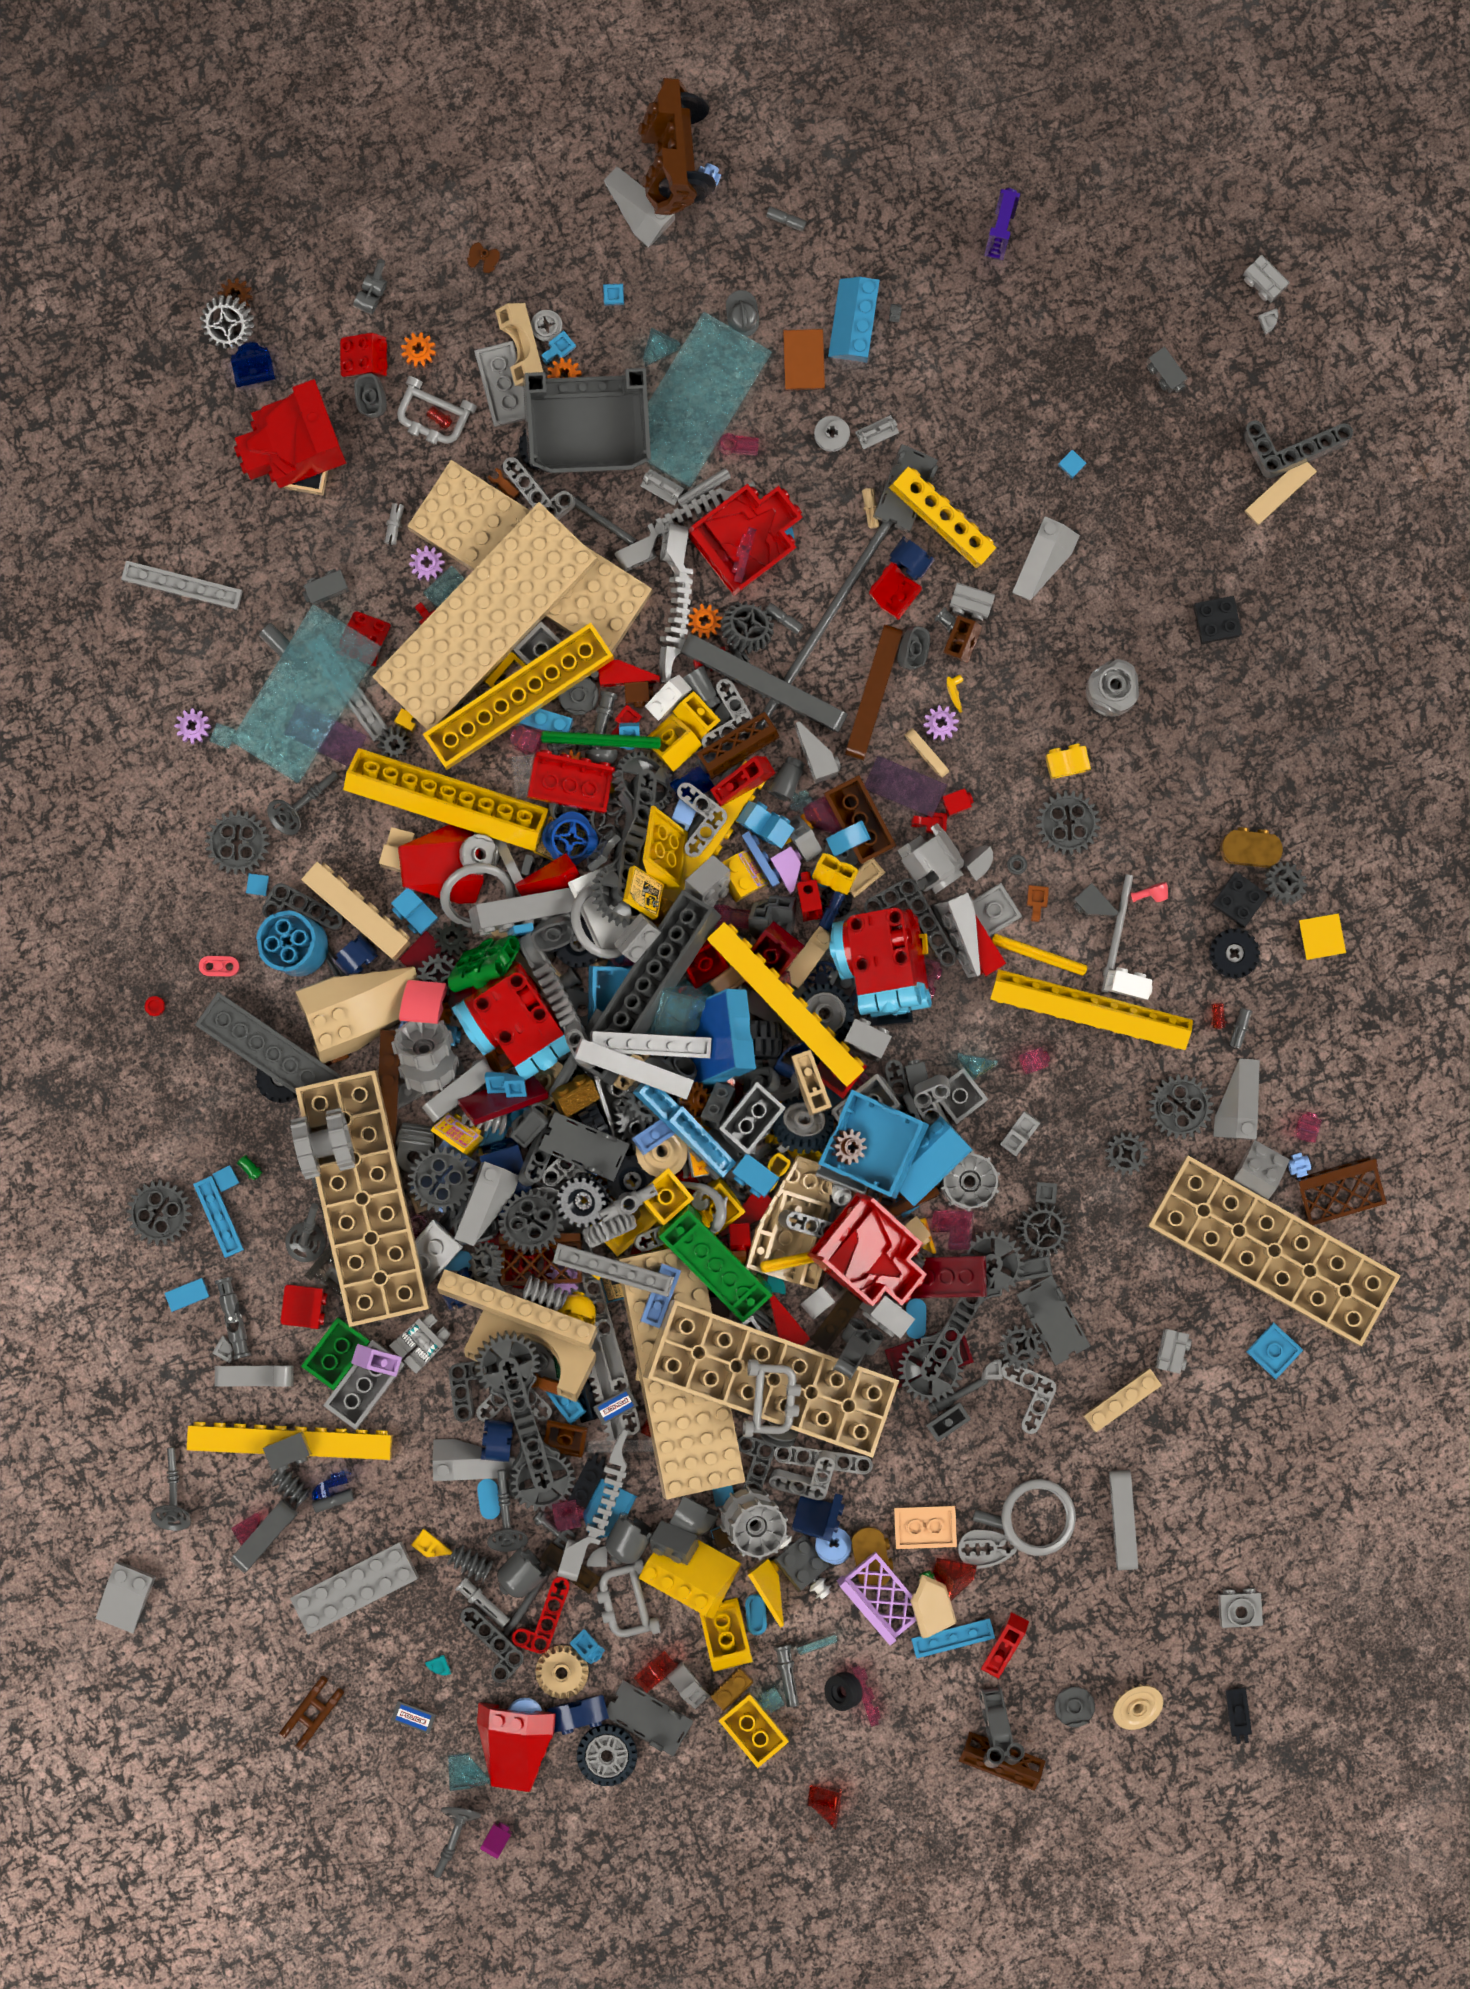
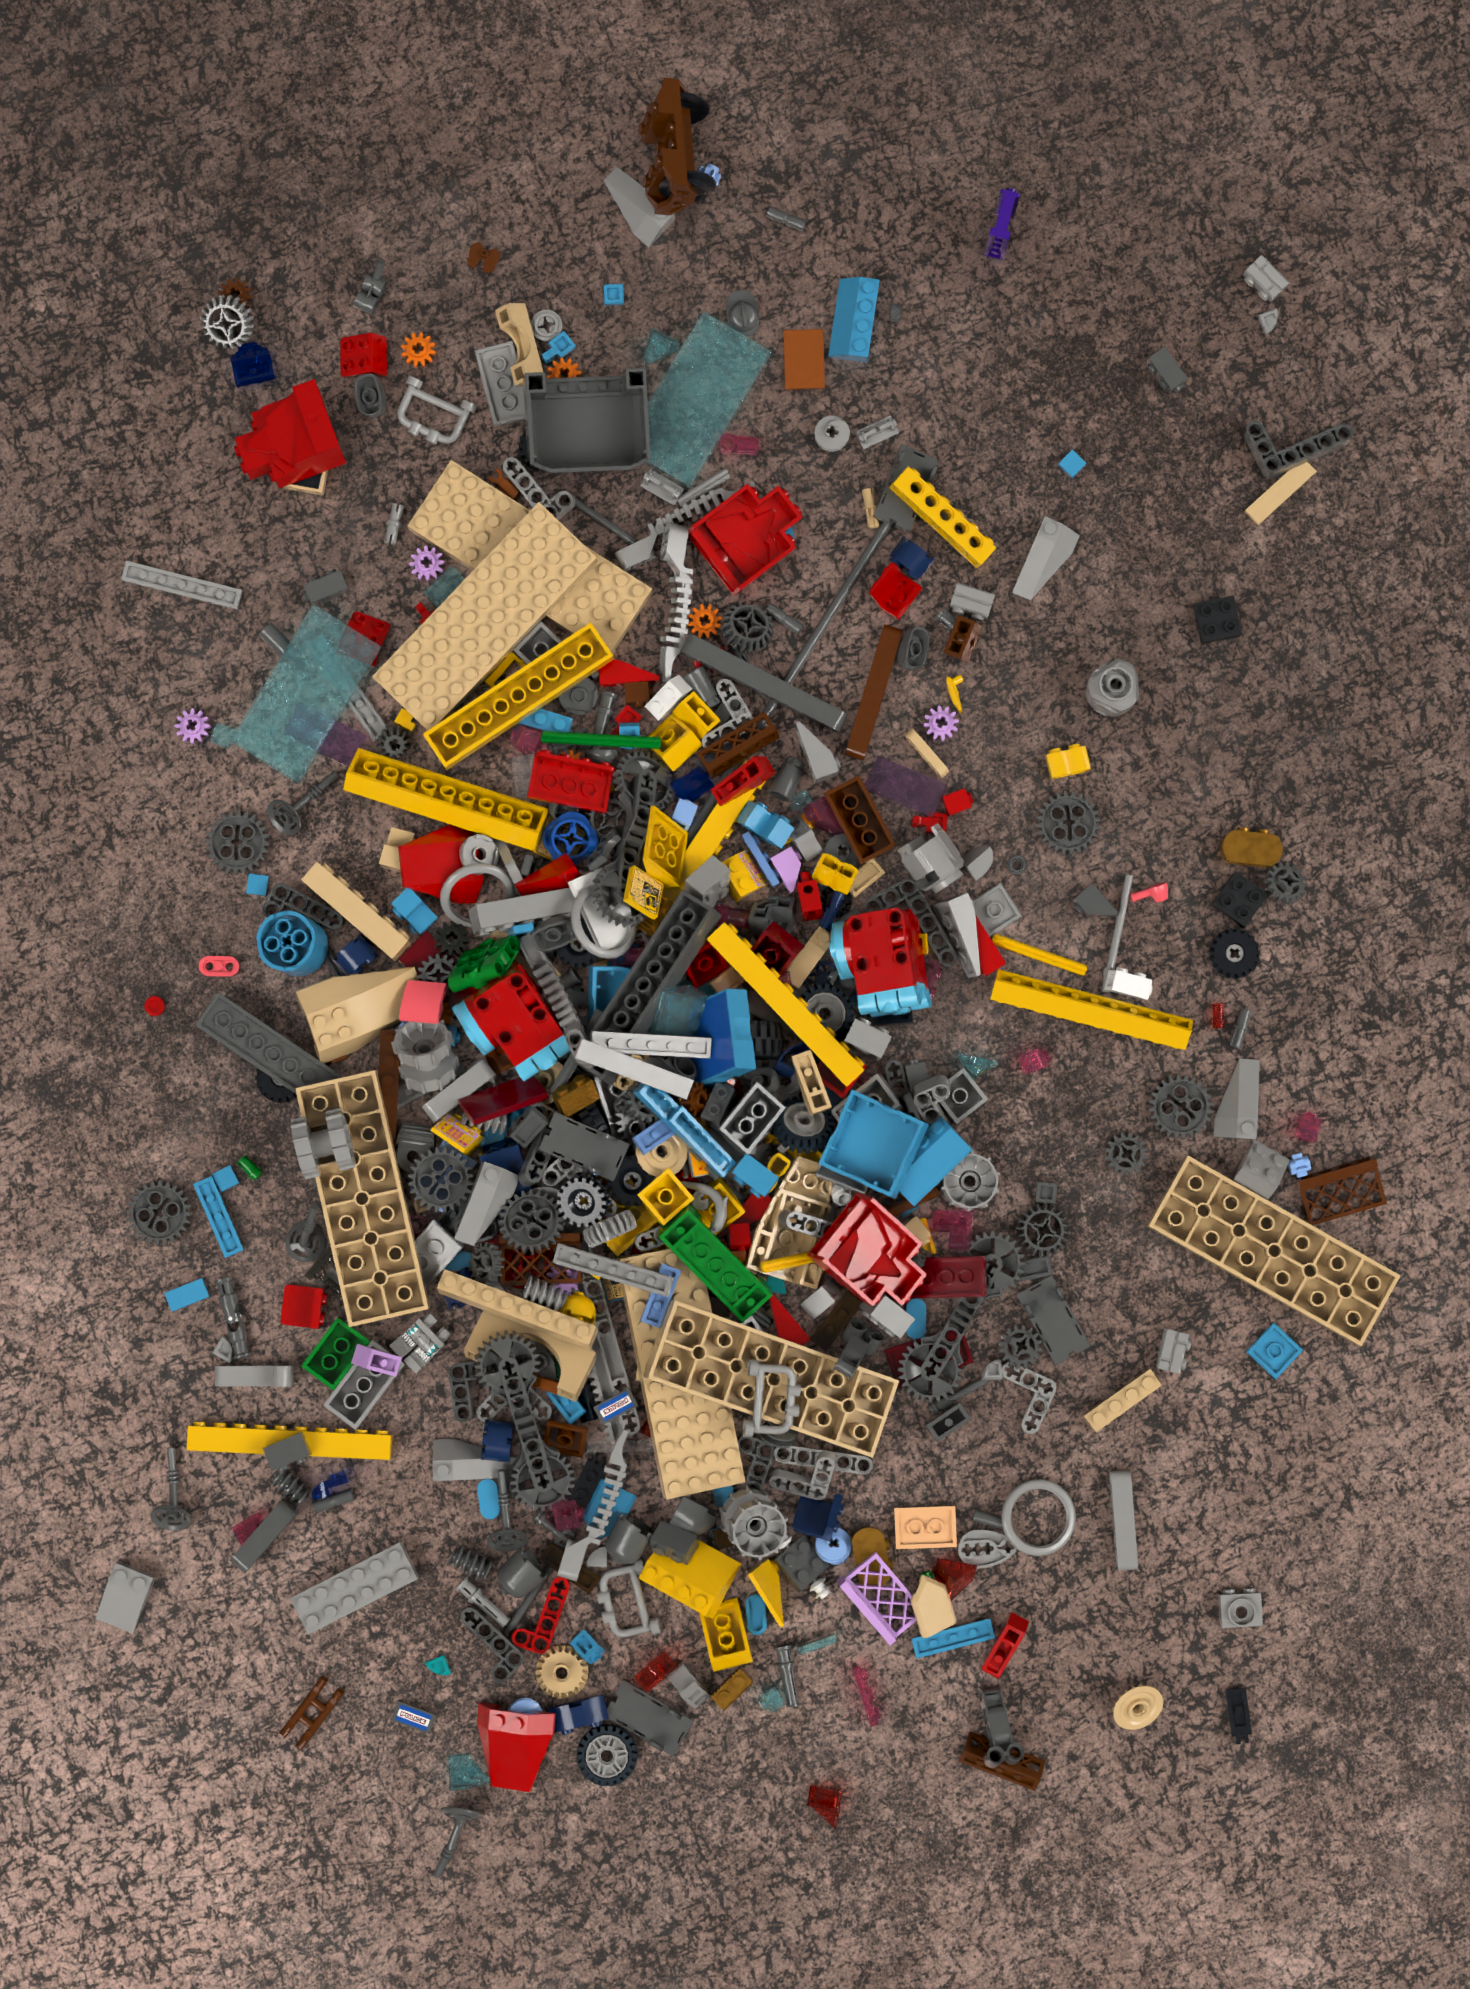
(429, 1545): yellow tile -> none
(440, 418): clear red pin -> none
(496, 1839): magenta slope -> none
(505, 1083): dark azure slope -> none
(618, 1208): light grey pin -> none
(637, 938): light grey brick -> none
(707, 814): light grey beam -> none
(743, 553): clear pink plate -> none
(753, 1730): yellow brick -> none
(847, 1154): gear -> none
(848, 838): dark azure slope -> none
(852, 1687): black tyre -> none
(1020, 1133): light grey slope -> none
(1037, 899): dark orange plate -> none
(1074, 1706): dark grey tile -> none
(1322, 936): yellow piece -> none

